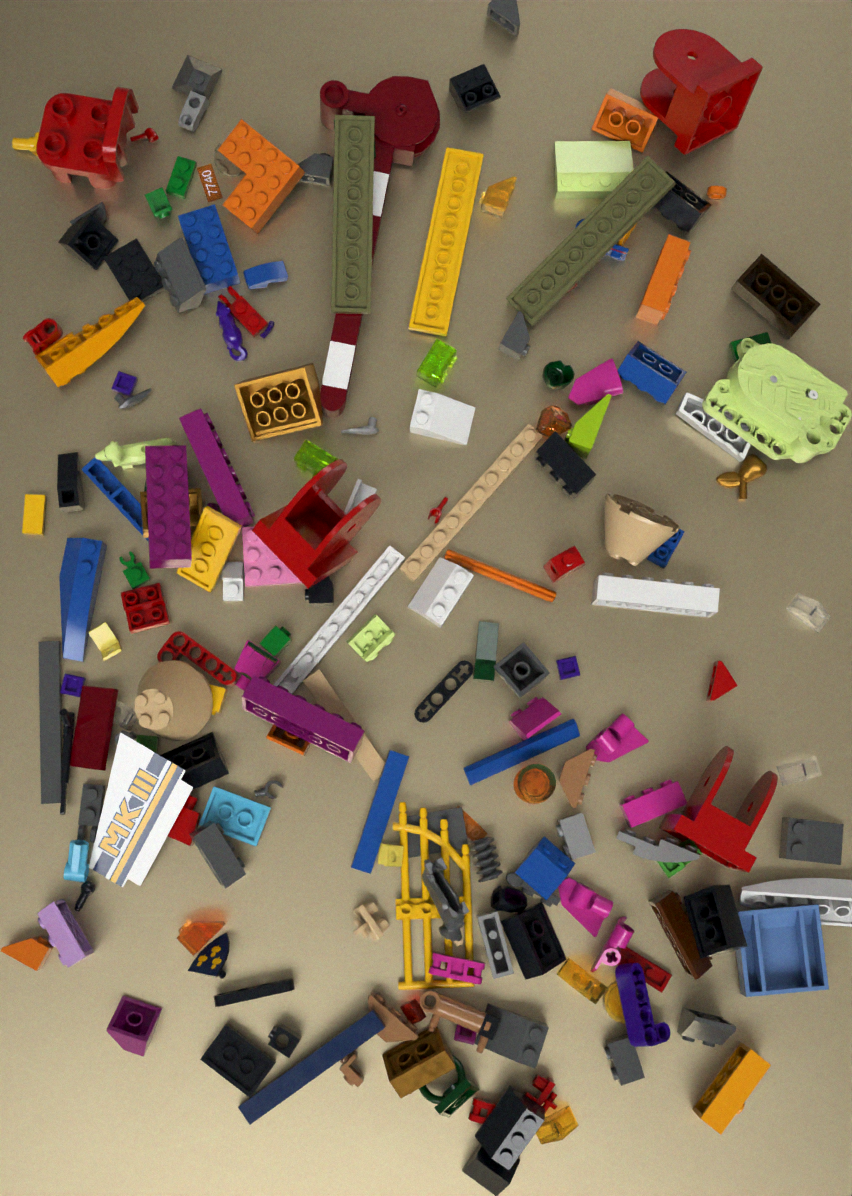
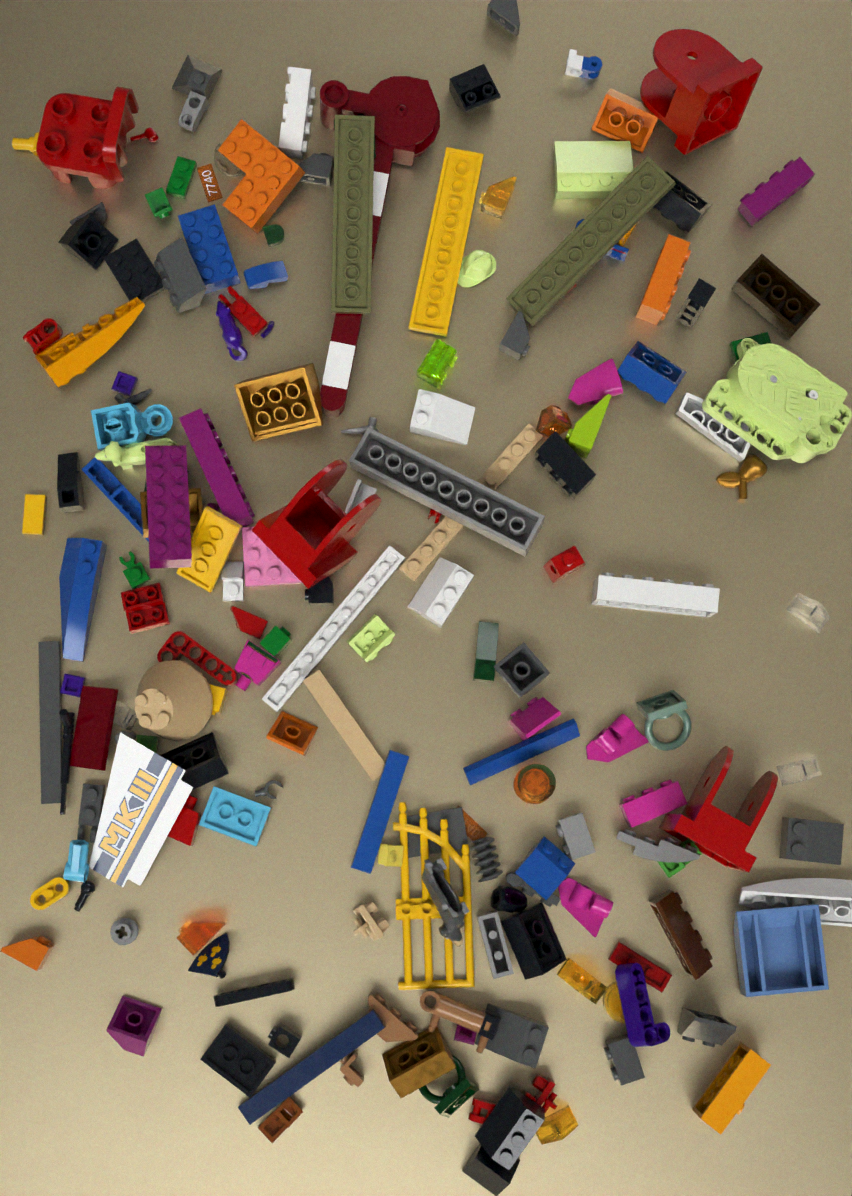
(50, 892): none -> yellow plate
(64, 933): lavender slope -> none
(105, 640): light yellow bracket -> none
(128, 424): none -> medium azure brick
(130, 927): none -> light grey piece
(218, 853): dark grey brick -> none
(248, 622): none -> red slope
(274, 234): none -> clear green tile
(280, 1119): none -> dark orange slope
(297, 112): none -> white wedge
(302, 718): magenta brick -> none
(312, 458): clear neon green brick -> none
(413, 1011): clear red plate -> none
(443, 691): black beam -> none
(447, 491): none -> light grey brick
(457, 968): dark pink plate -> none
(476, 268): none -> yellowish green piece
(500, 575): orange axle -> none
(557, 375): dark green hair -> none
(567, 667): dark purple tile -> none
(576, 775): medium nougat slope -> none
(582, 66): none -> leg
(617, 939): dark pink panel -> none
(634, 529): tan cone -> none
(663, 554): blue slope -> none
(663, 707): none -> sand green tile
(695, 303): none -> black brick
(715, 921): black slope -> none
(716, 192): orange tile -> none
(720, 682): red slope -> none
(775, 191): none -> magenta brick

